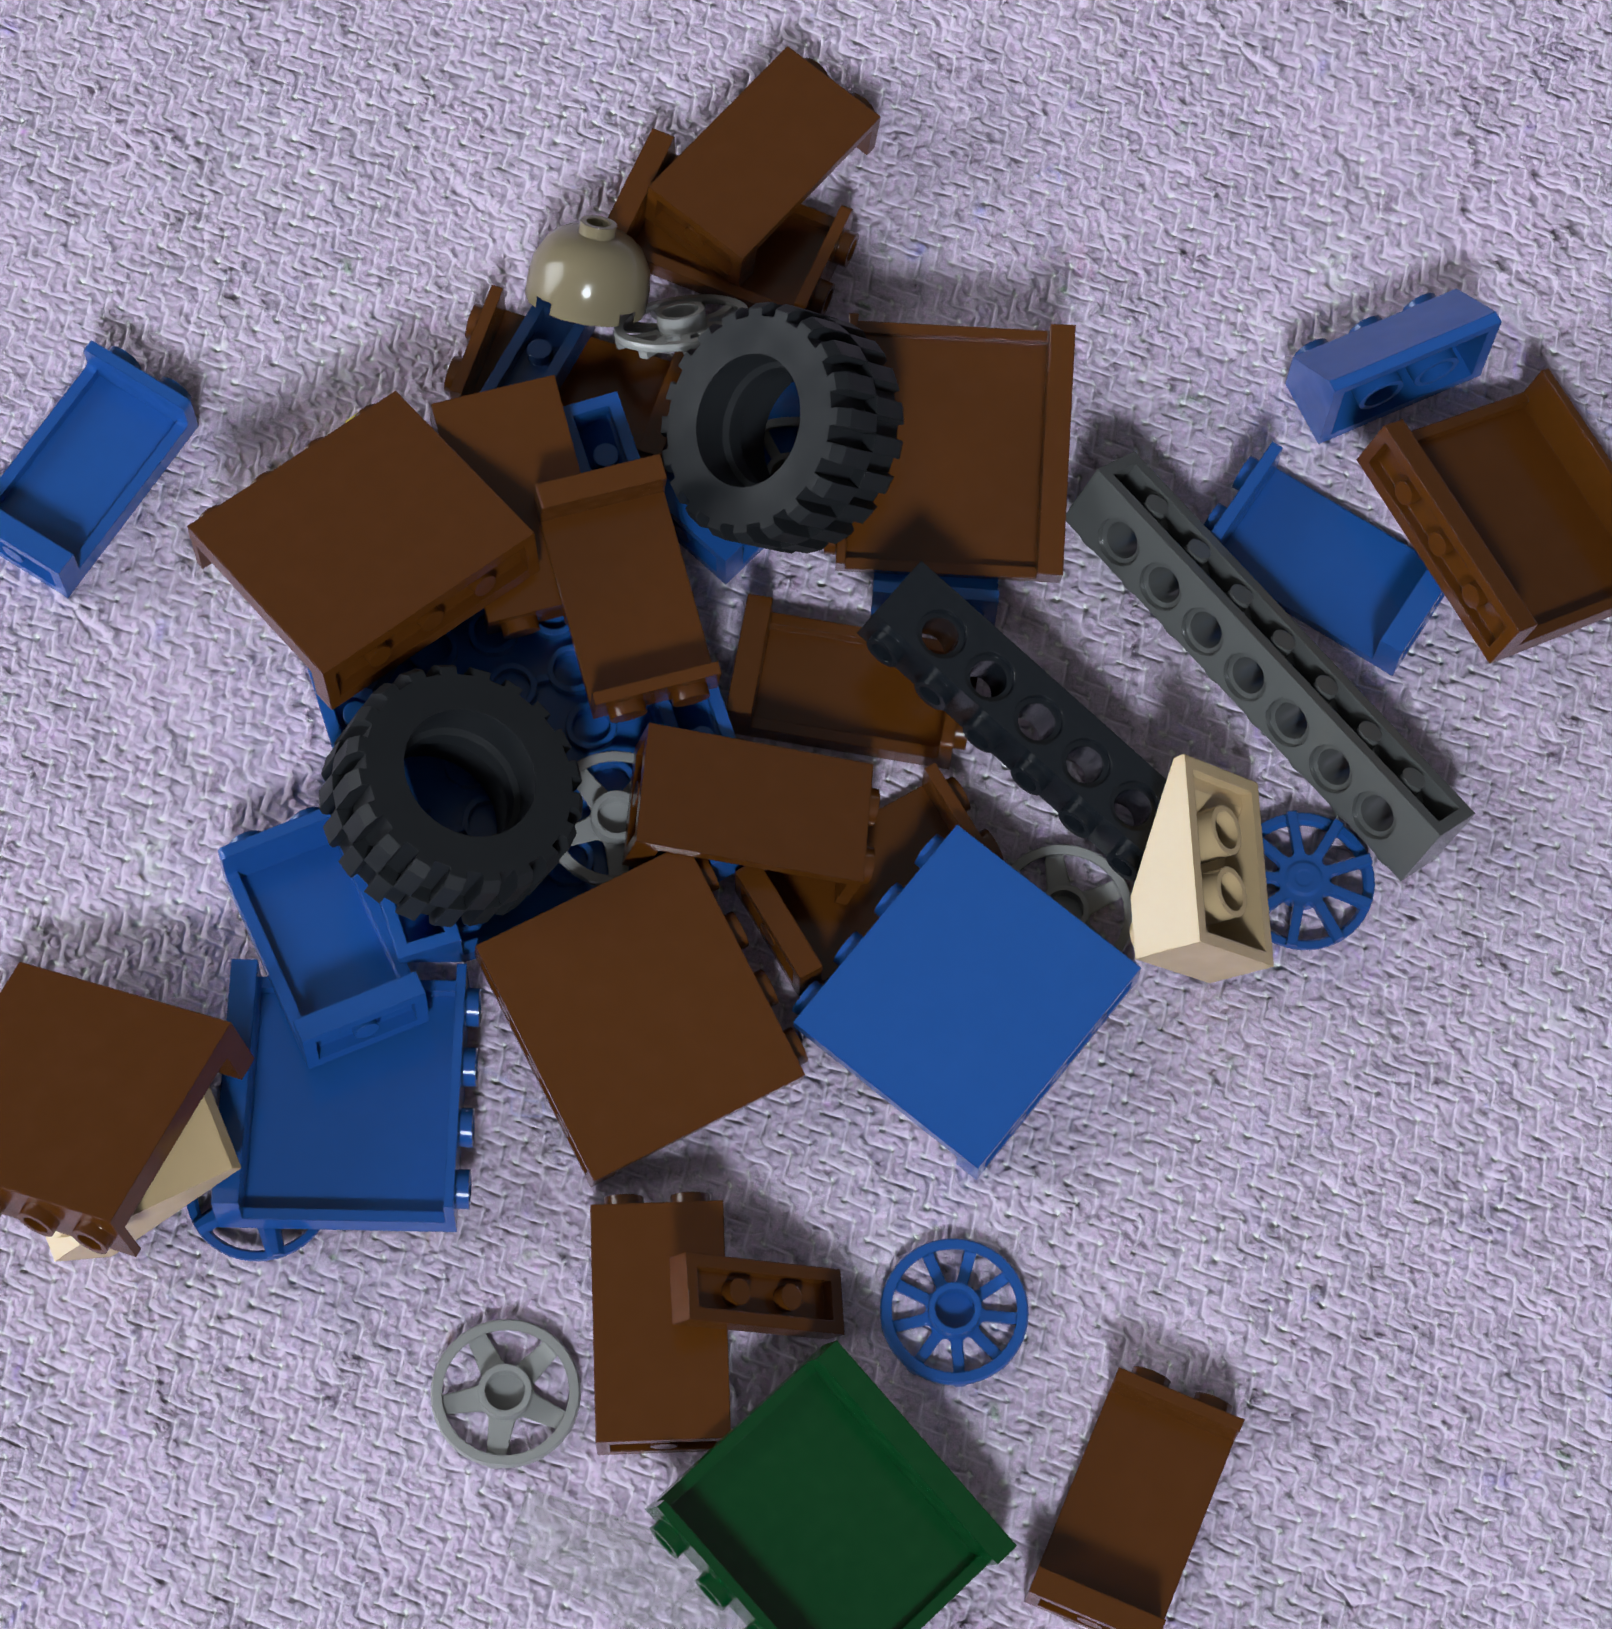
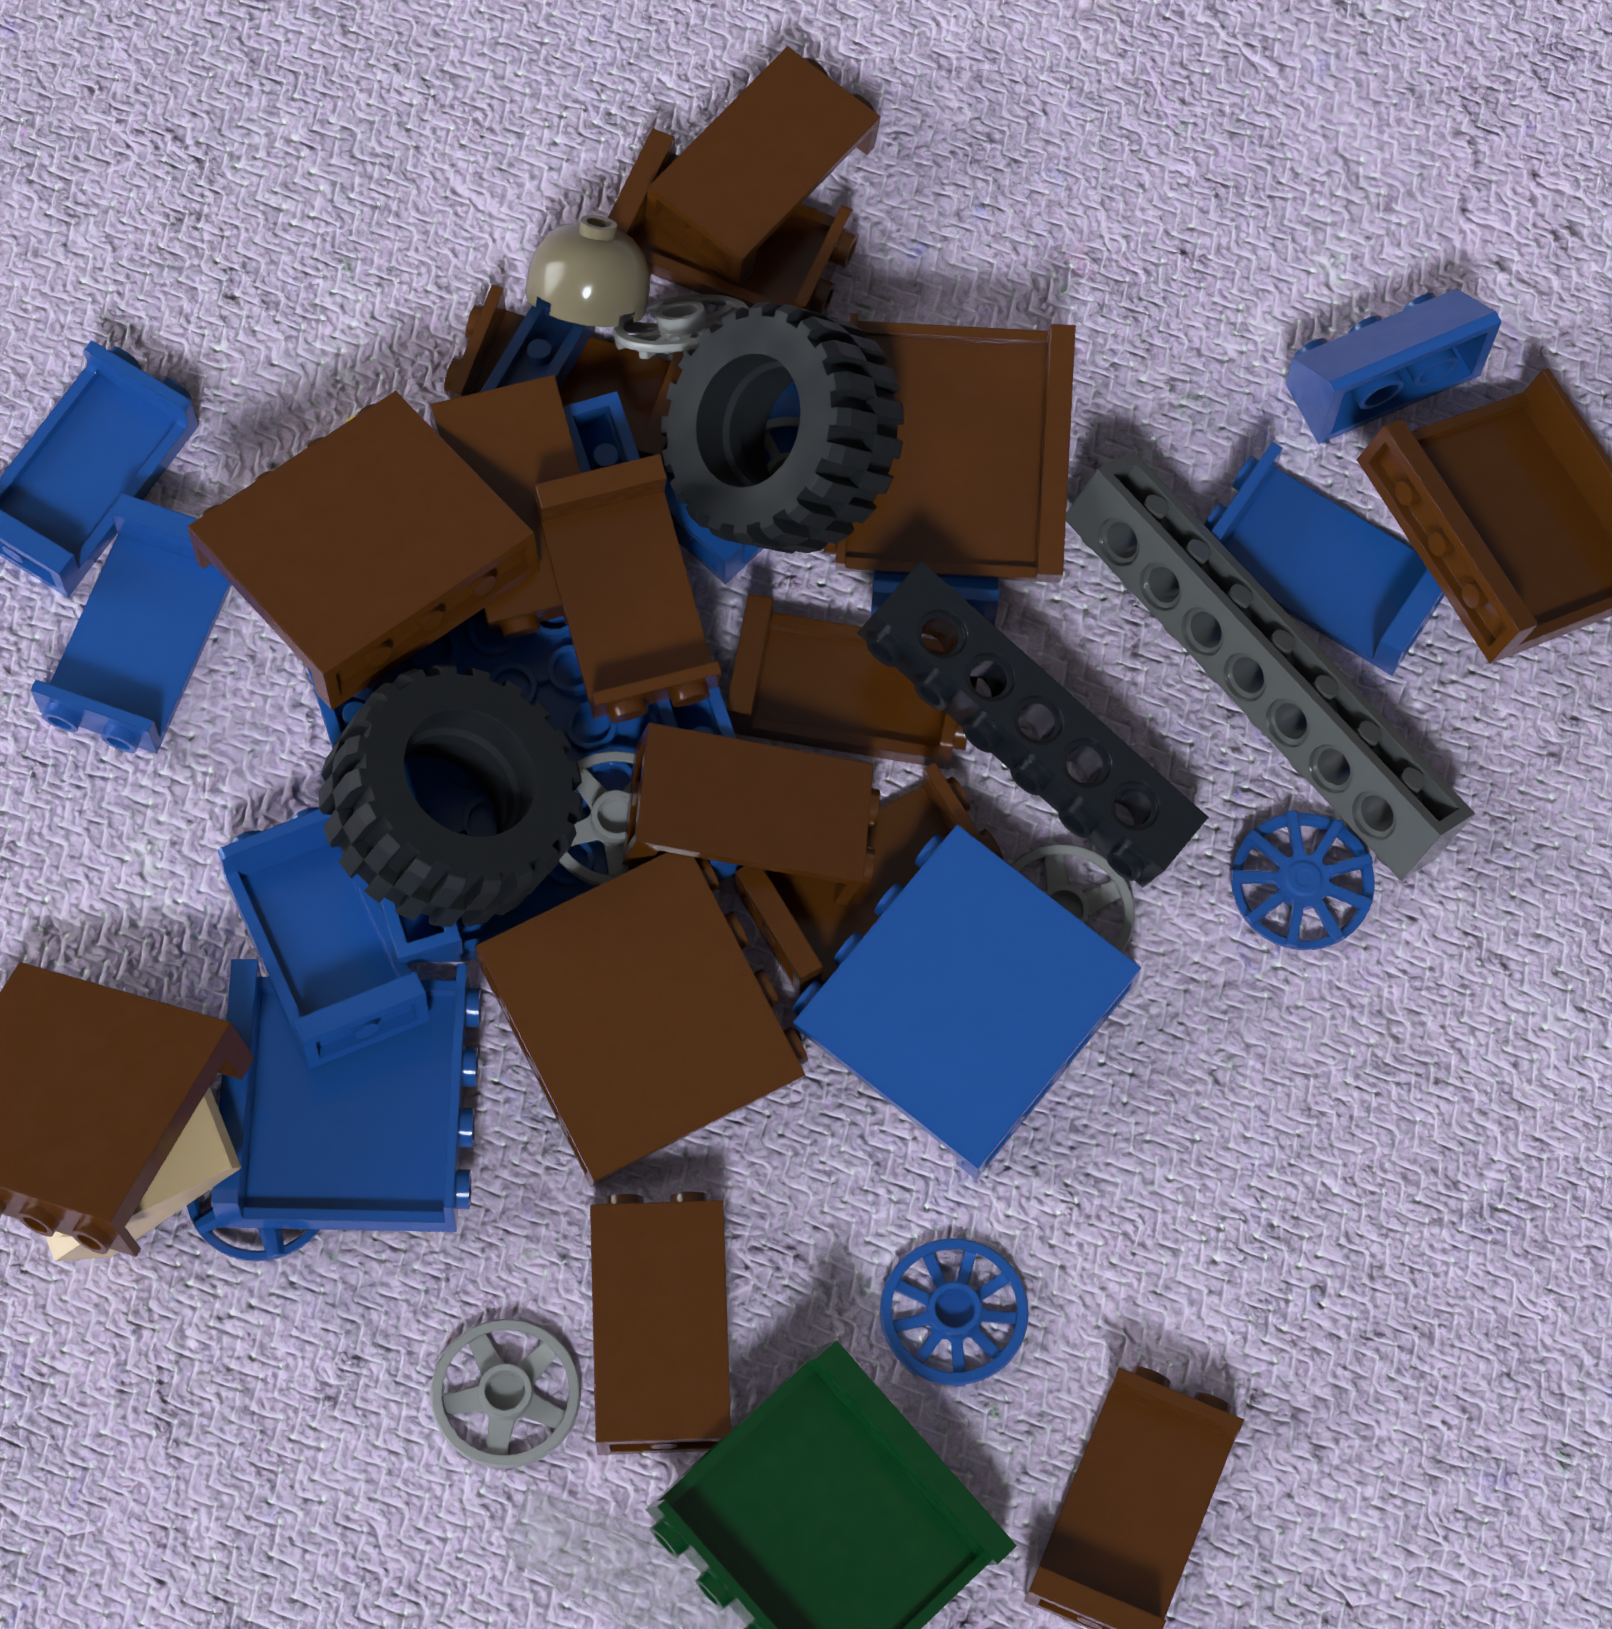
(136, 633): none -> blue panel
(756, 1296): reddish brown plate -> none
(1203, 878): tan slope -> none

